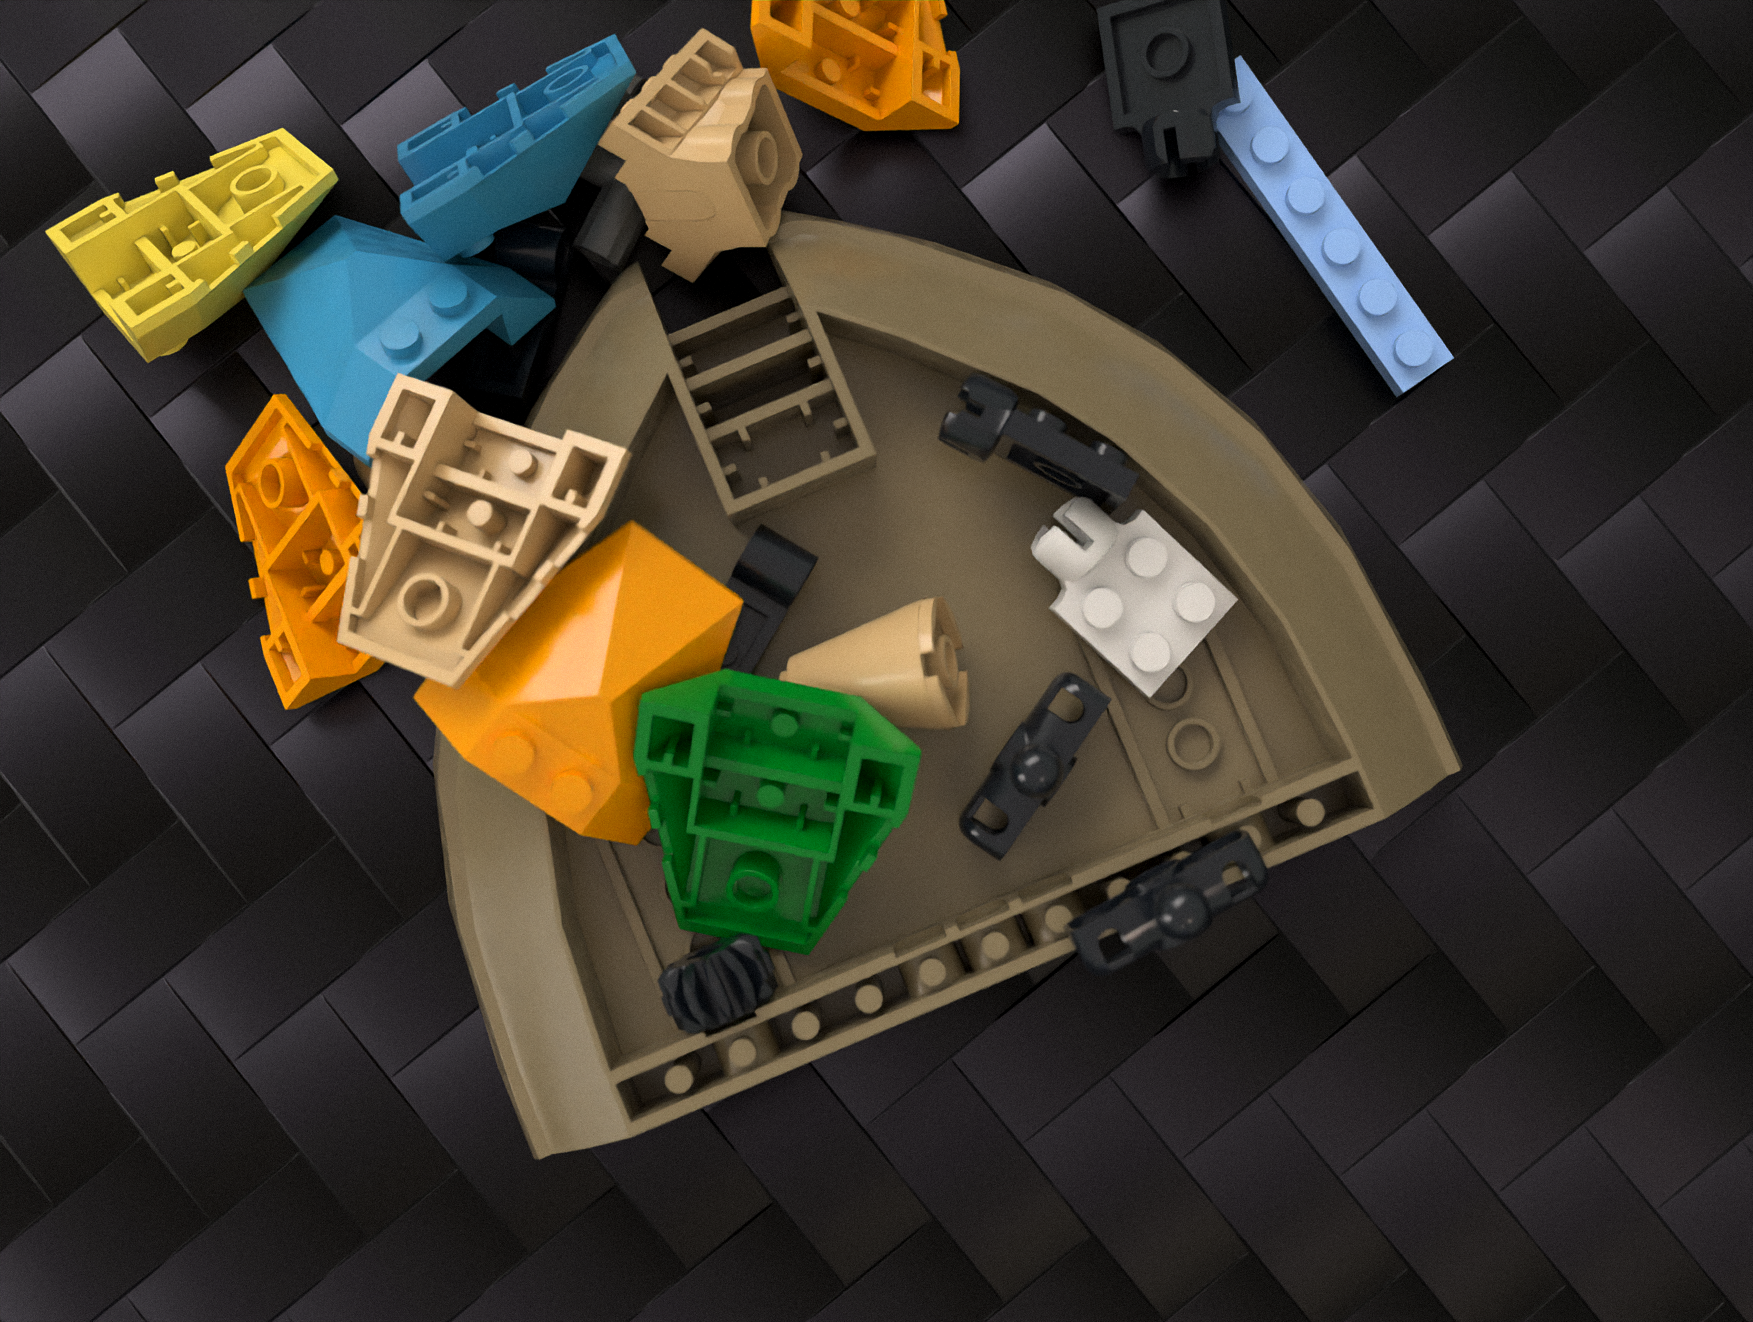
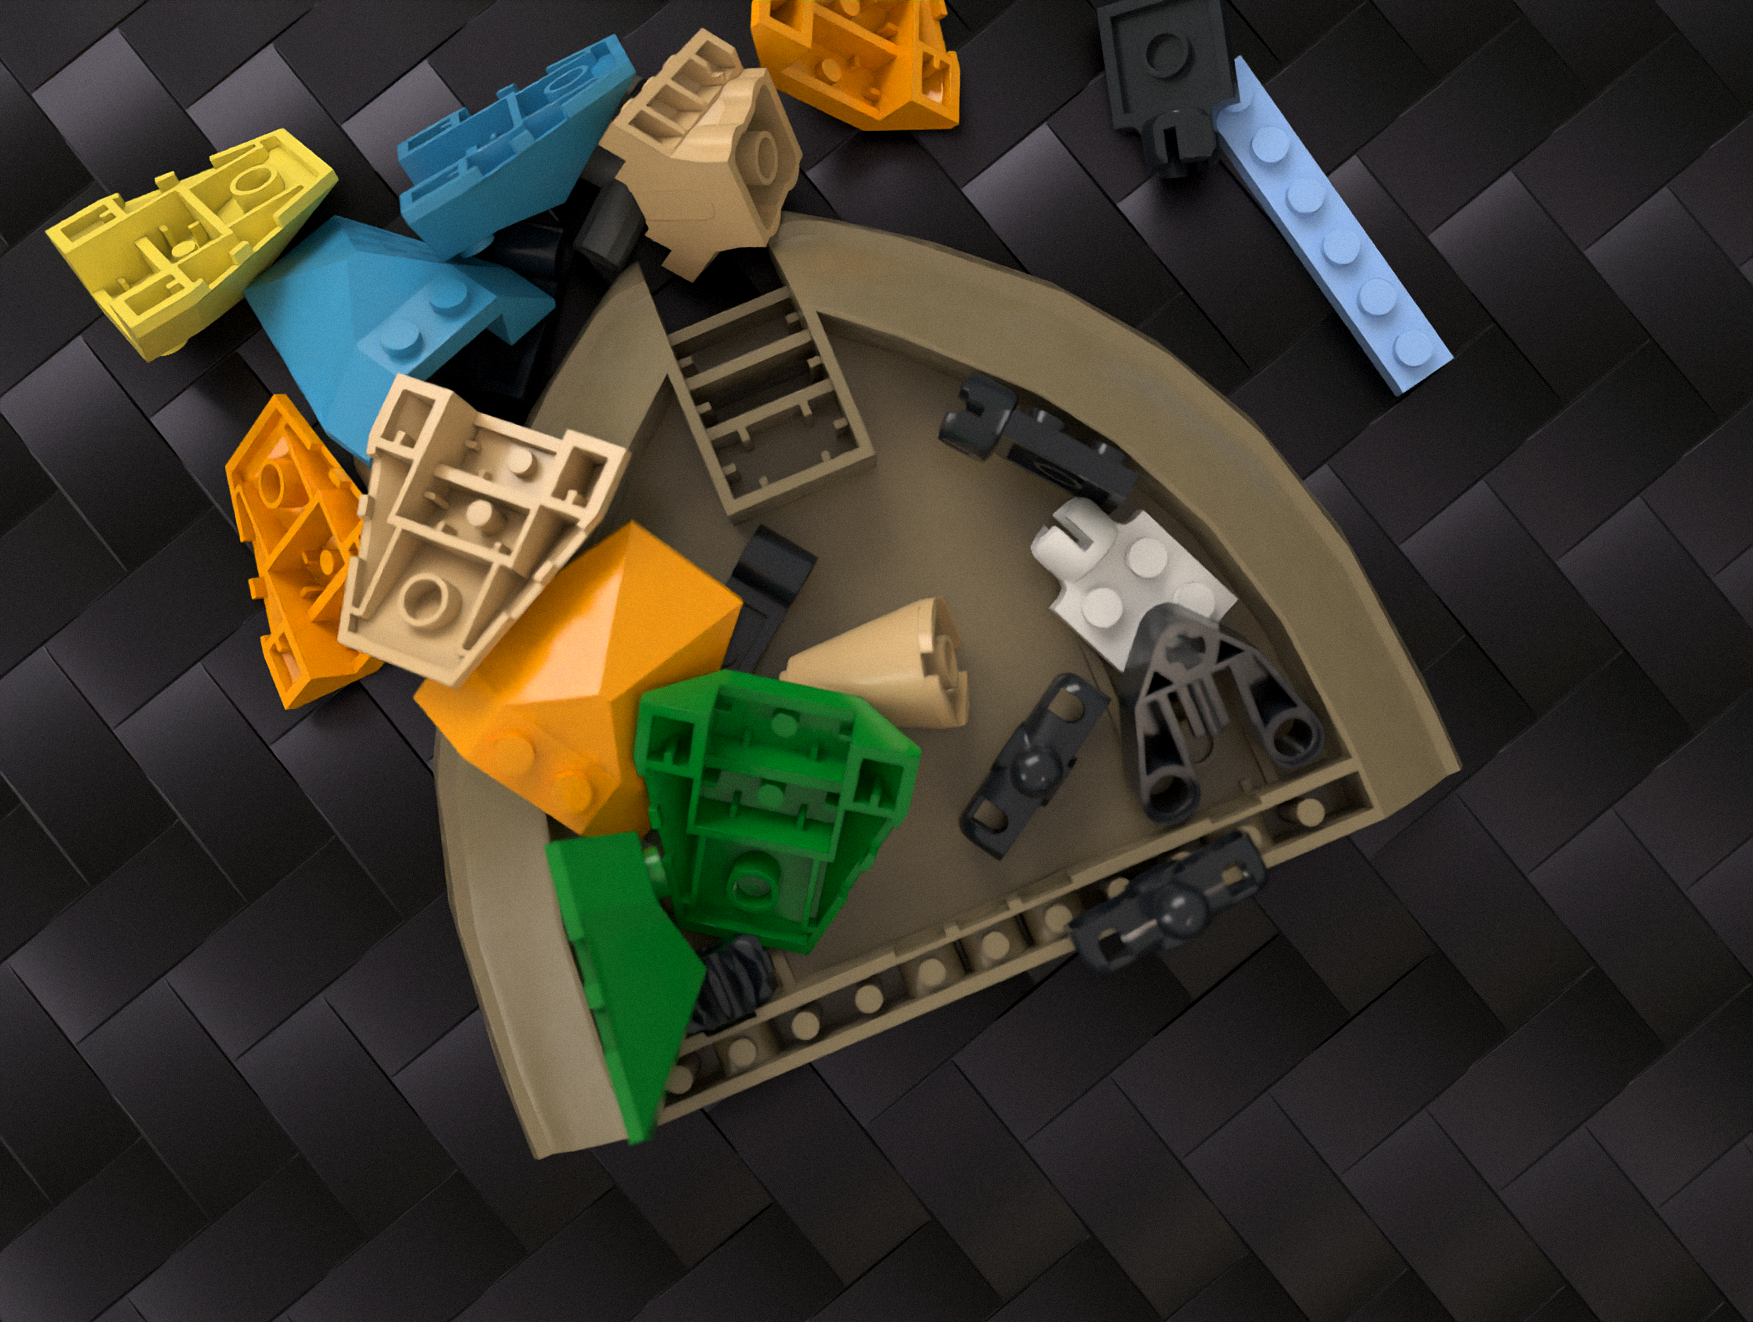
(633, 964): none -> green wedge
(1150, 731): none -> black connector

